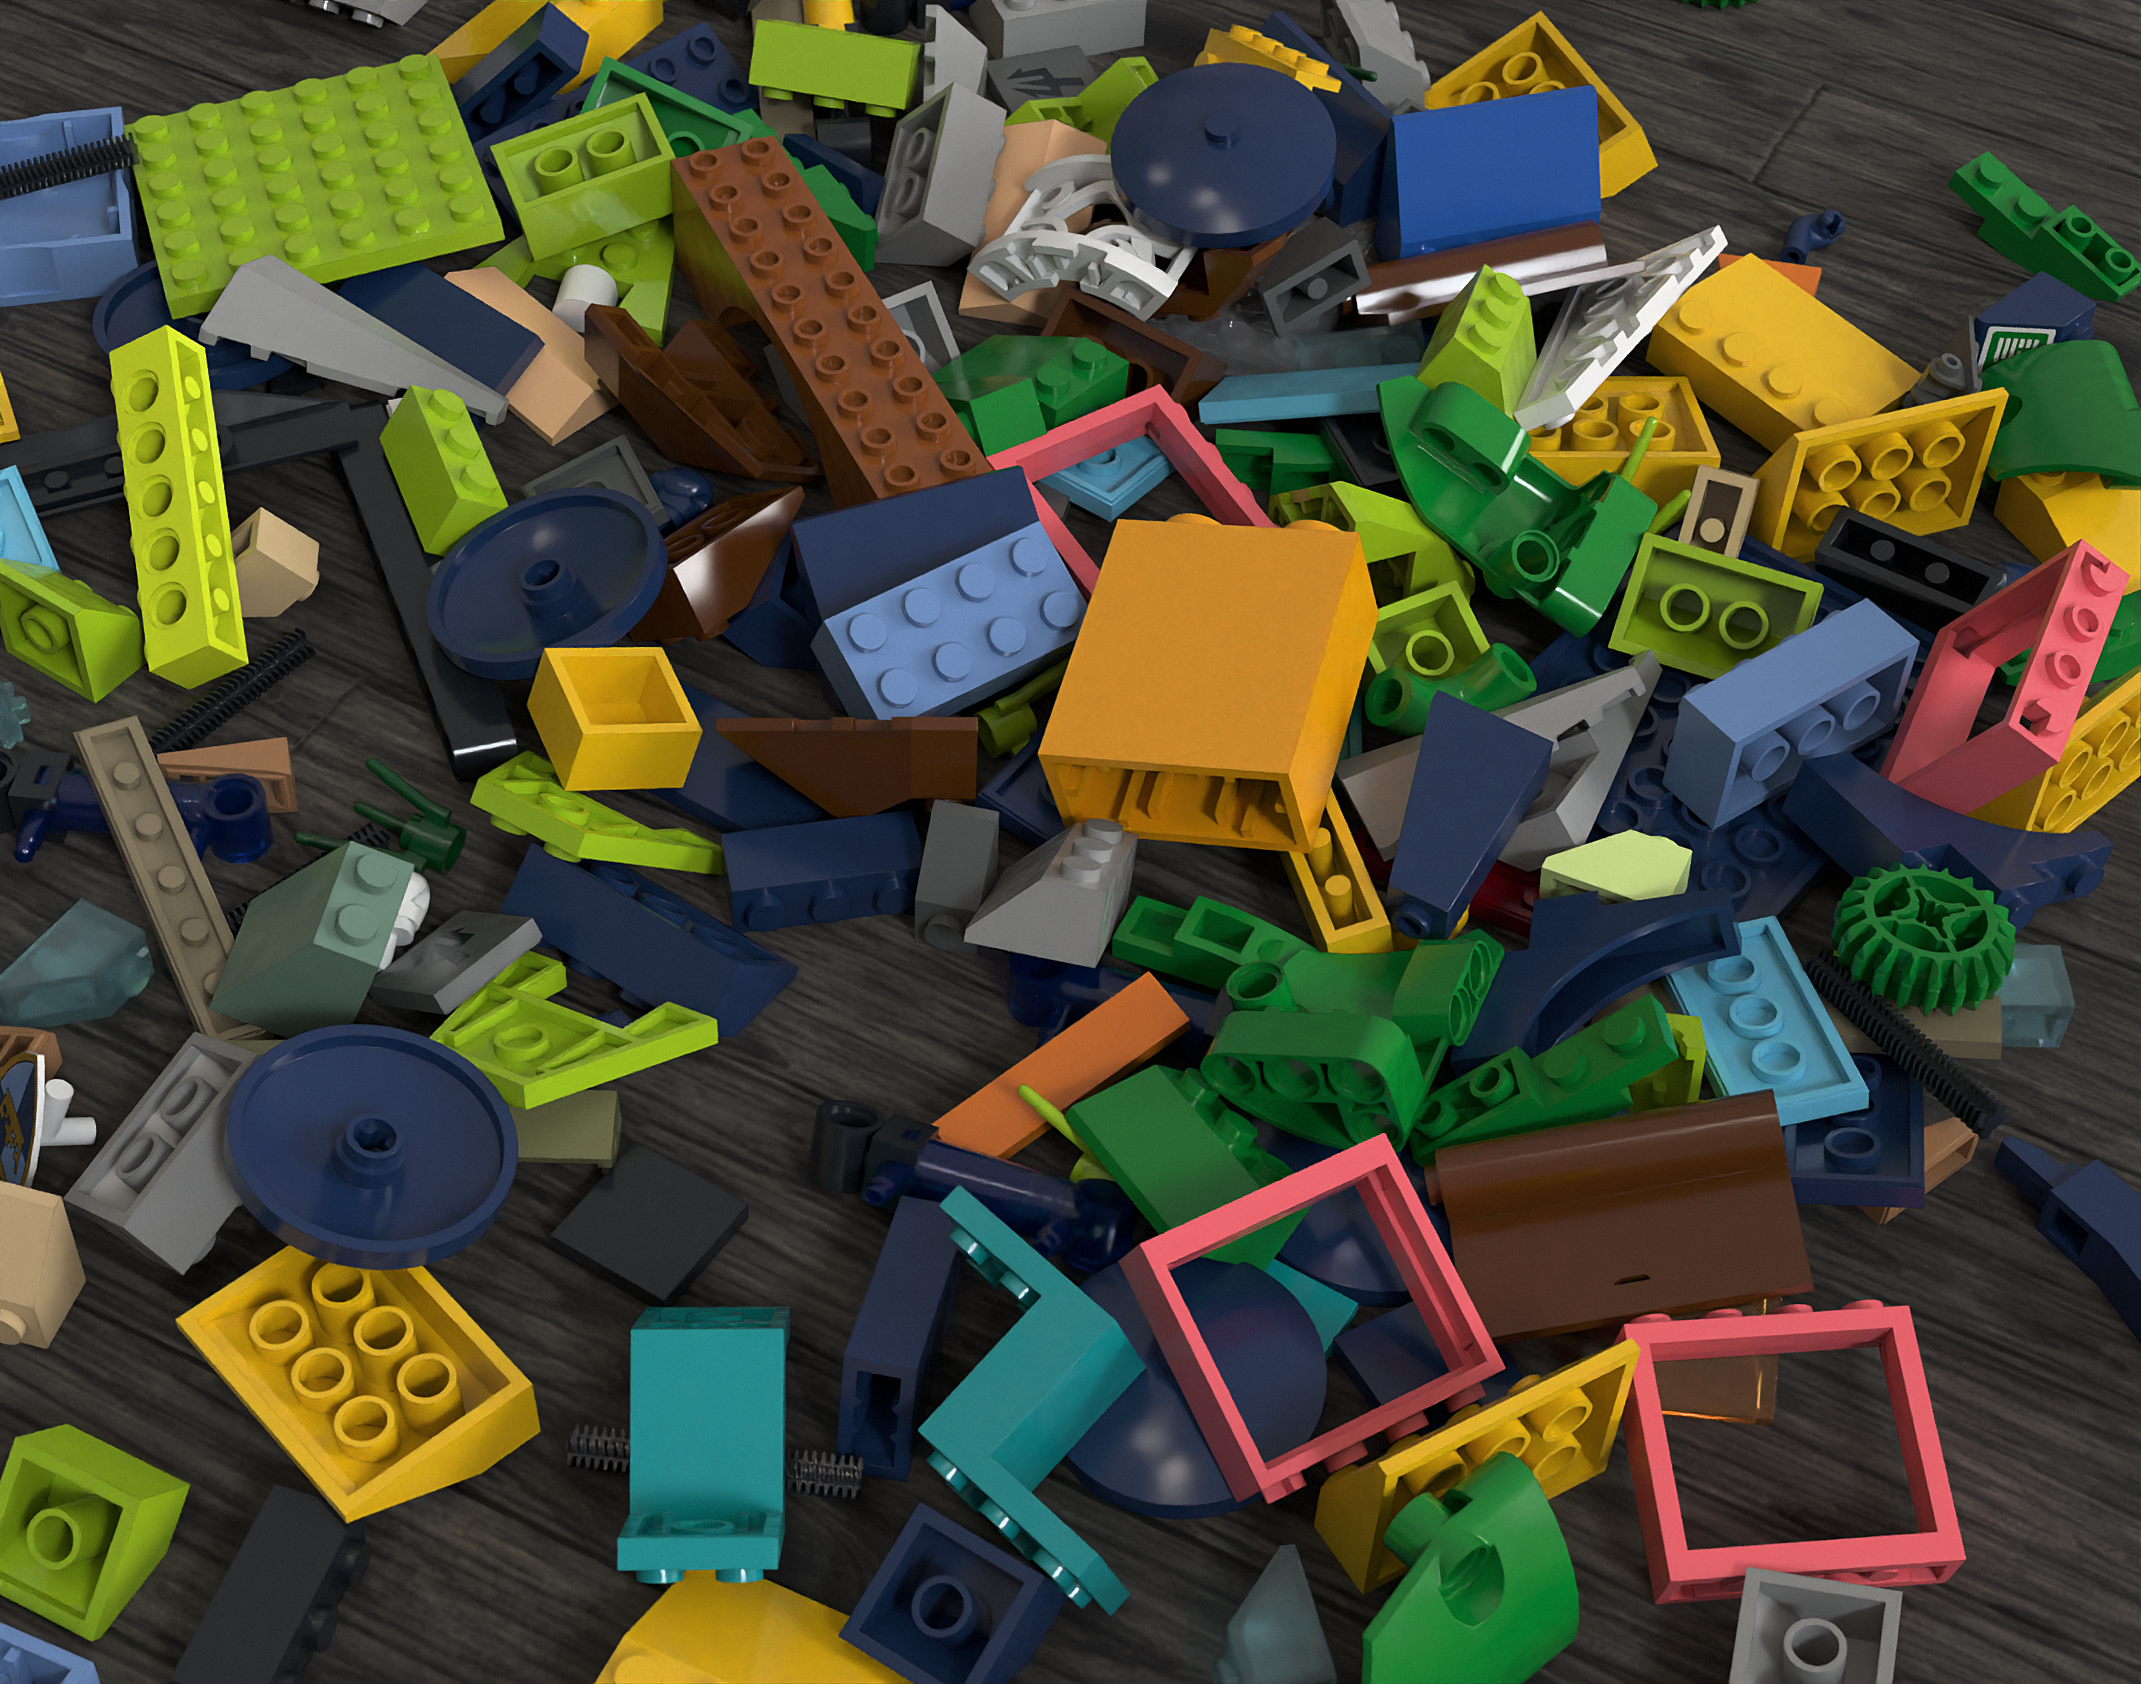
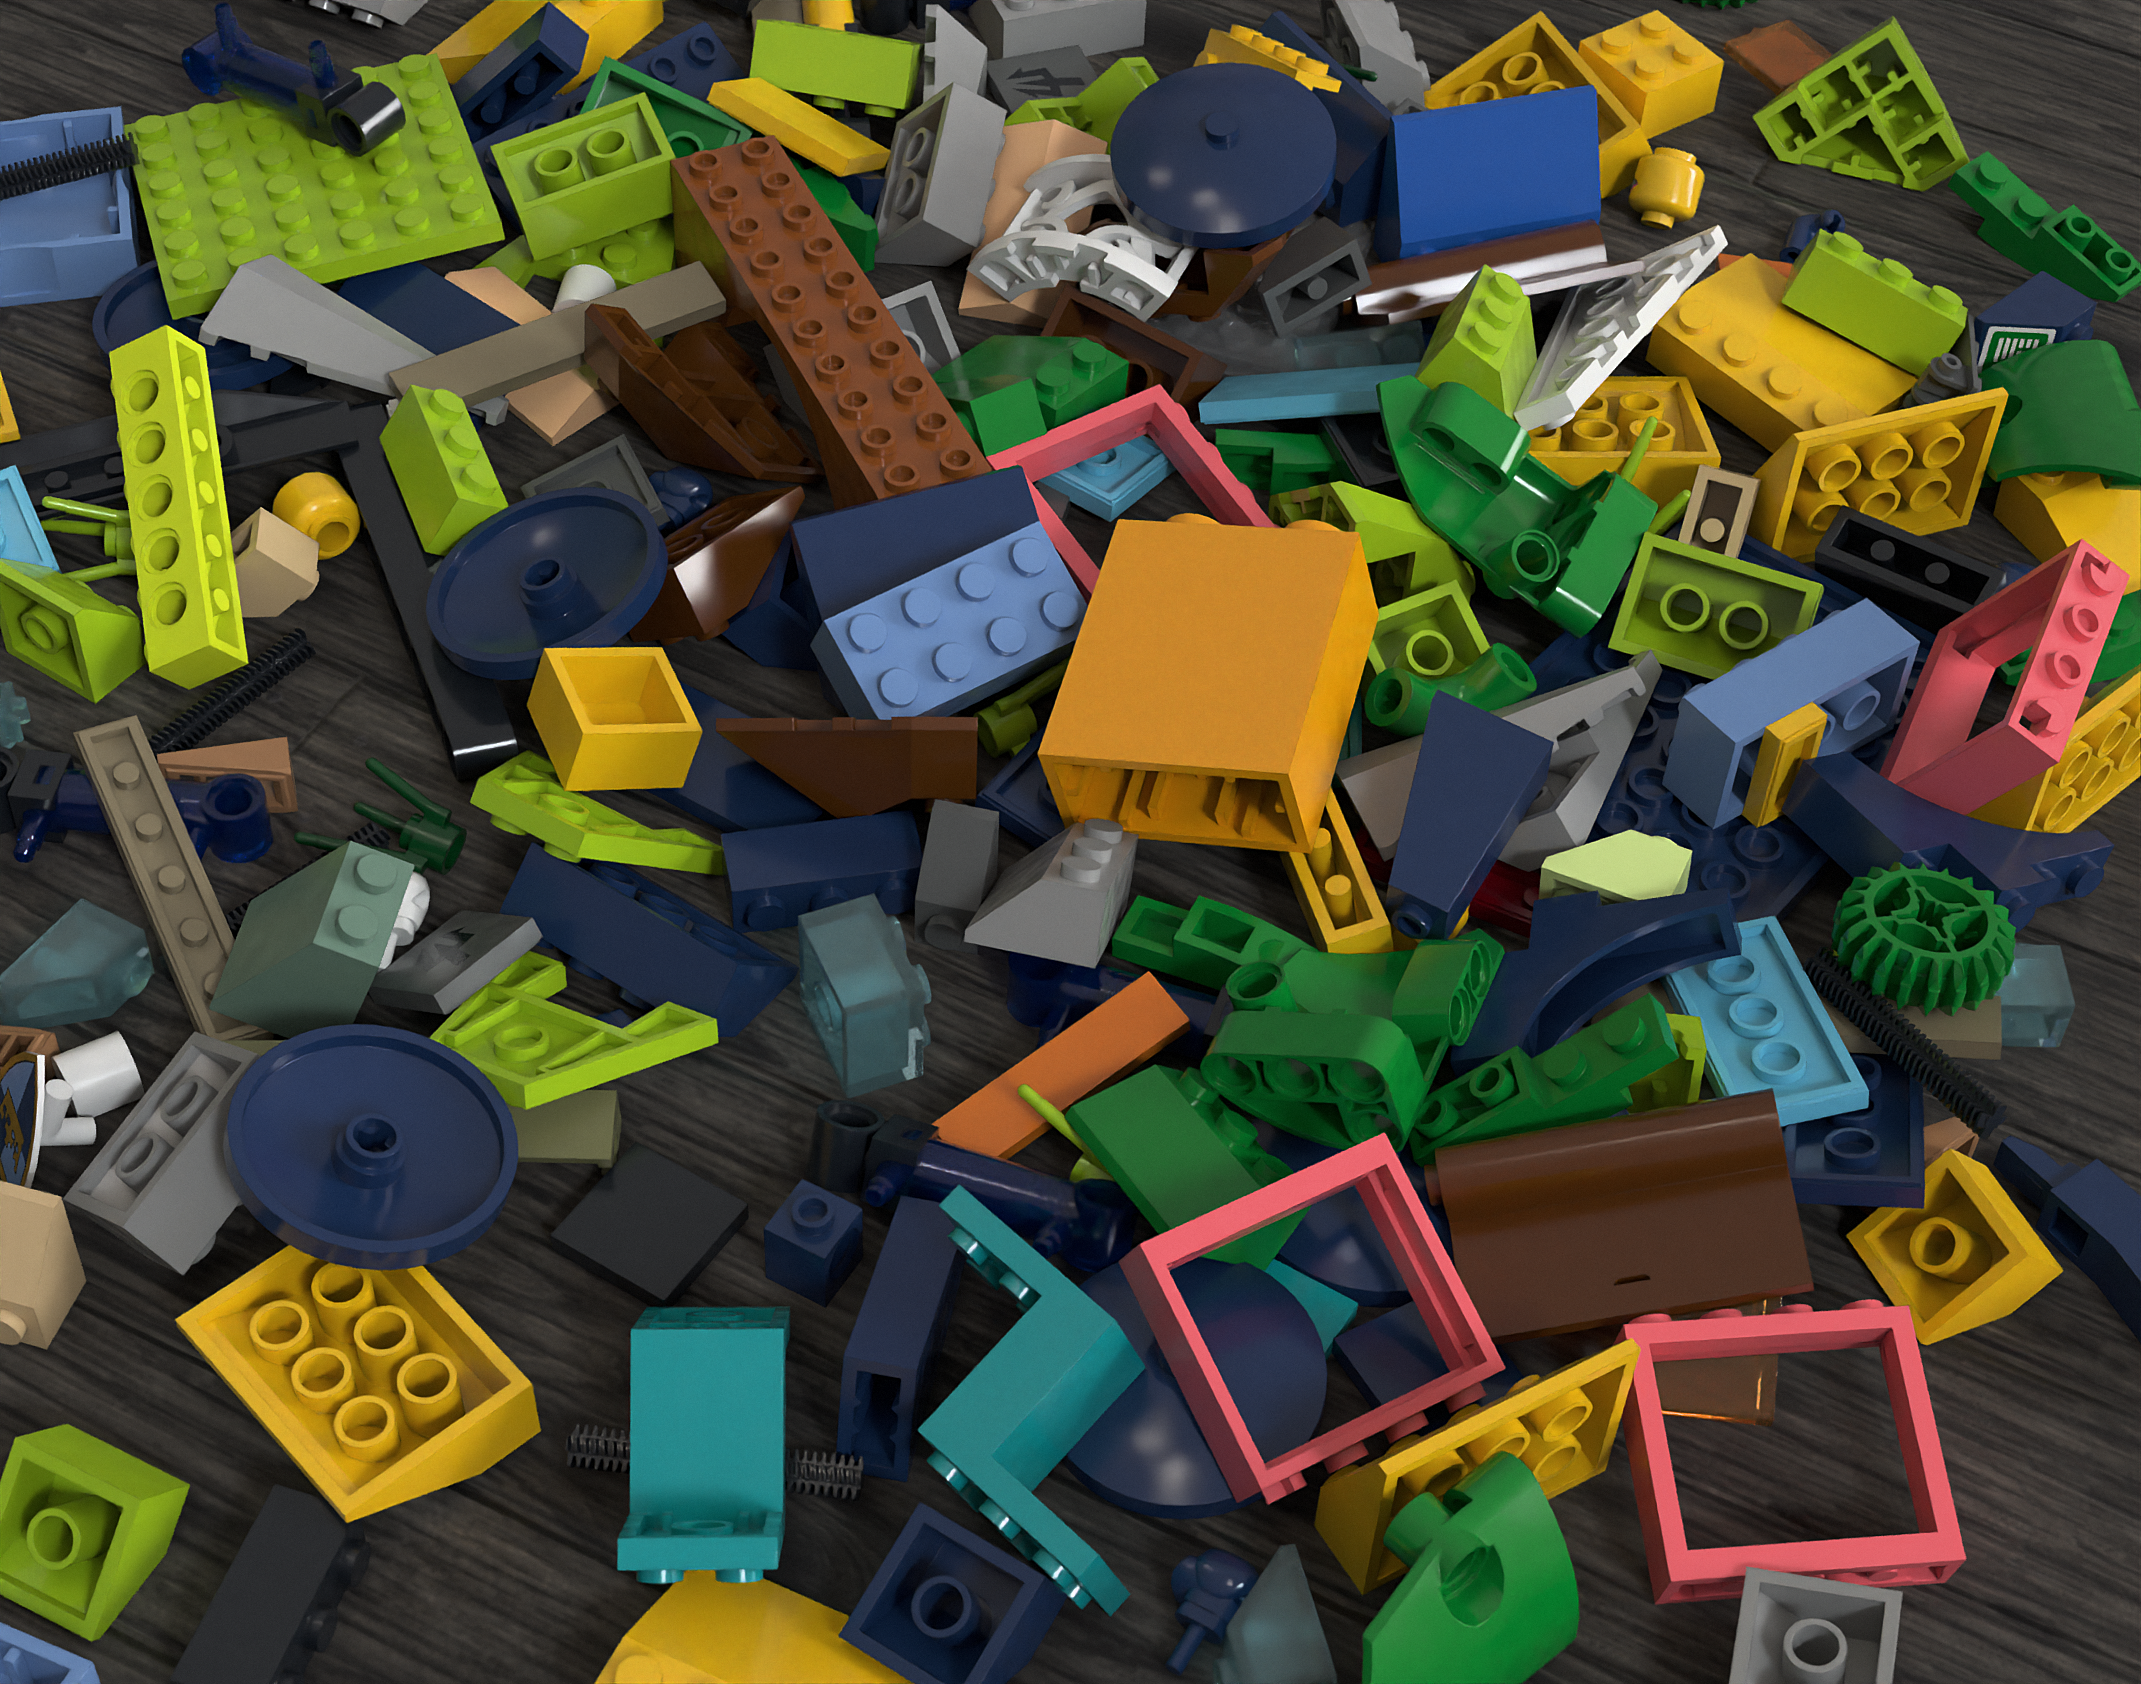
(100, 1075): none -> white brick
(115, 533): none -> lime plant
(320, 510): none -> yellow head
(322, 96): none -> piece
(557, 340): none -> dark tan tile
(798, 126): none -> yellow tile
(813, 1243): none -> dark blue brick
(863, 994): none -> clear light blue brick
(1208, 1597): none -> dark blue piece
(1655, 71): none -> yellow piece
(1666, 188): none -> yellow head
(1777, 54): none -> clear orange piece
(1779, 760): none -> yellow tile
(1867, 115): none -> lime brick
(1874, 302): none -> lime slope
(1960, 1256): none -> yellow slope

